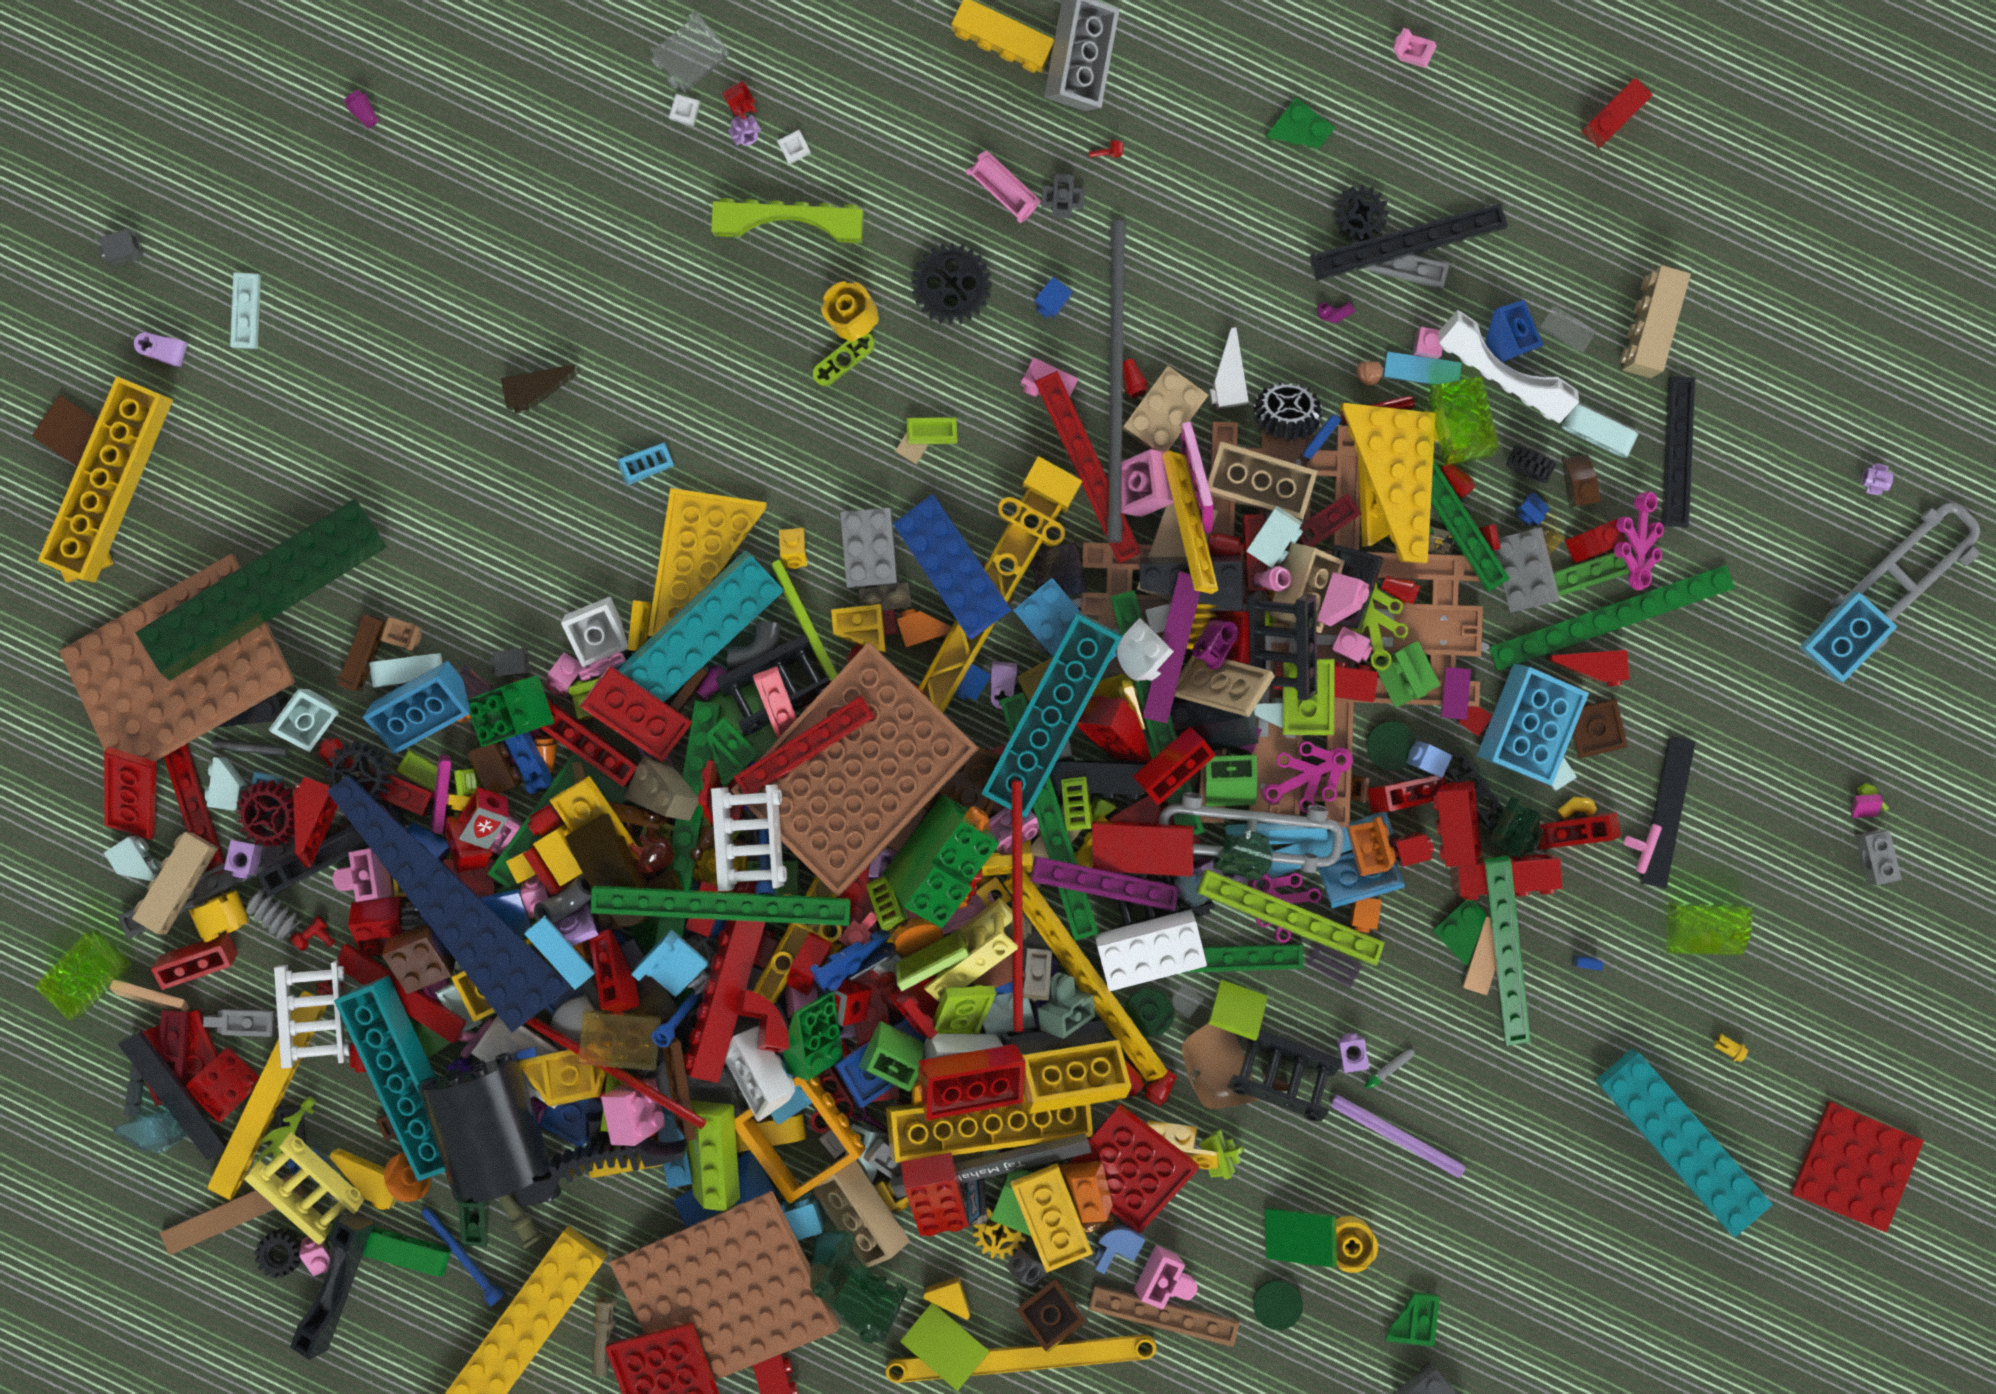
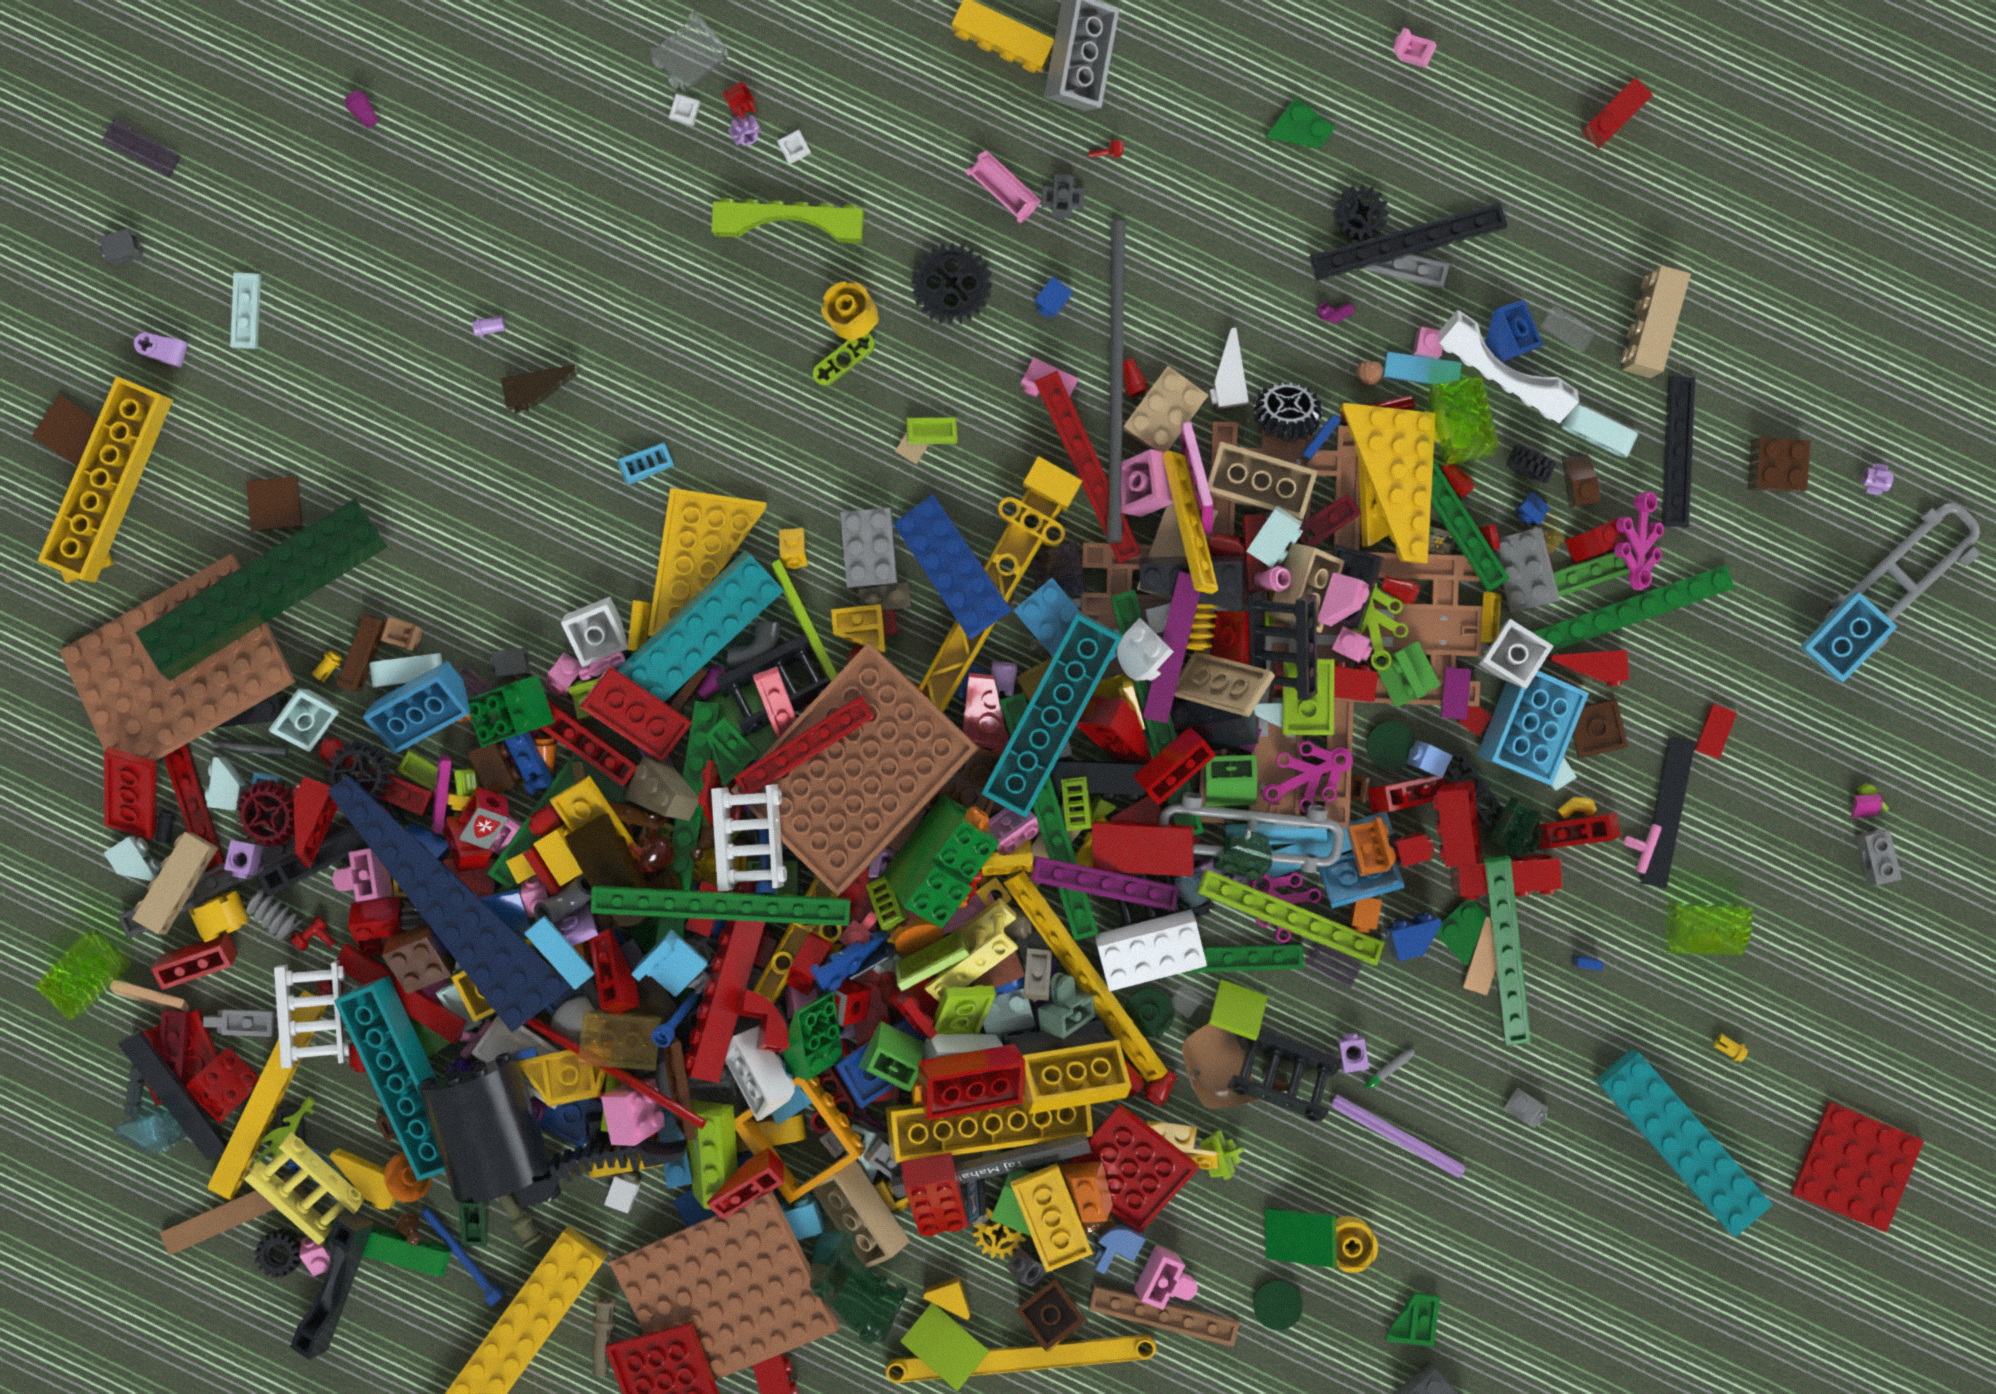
(141, 148): none -> clear purple tile
(165, 826): none -> black pin
(274, 503): none -> reddish brown tile
(327, 665): none -> yellow pin
(407, 1225): none -> reddish brown piece
(488, 326): none -> lavender pin
(623, 1191): none -> white brick
(749, 1182): none -> red slope
(920, 627): orange slope -> none
(983, 713): none -> coral wing
(1017, 905): red piece -> none
(1215, 642): magenta piece -> none
(1411, 937): none -> blue slope
(1490, 617): none -> yellow tile
(1516, 654): none -> white slope
(1526, 1108): none -> light grey bracket
(1715, 731): none -> red tile
(1779, 465): none -> reddish brown brick

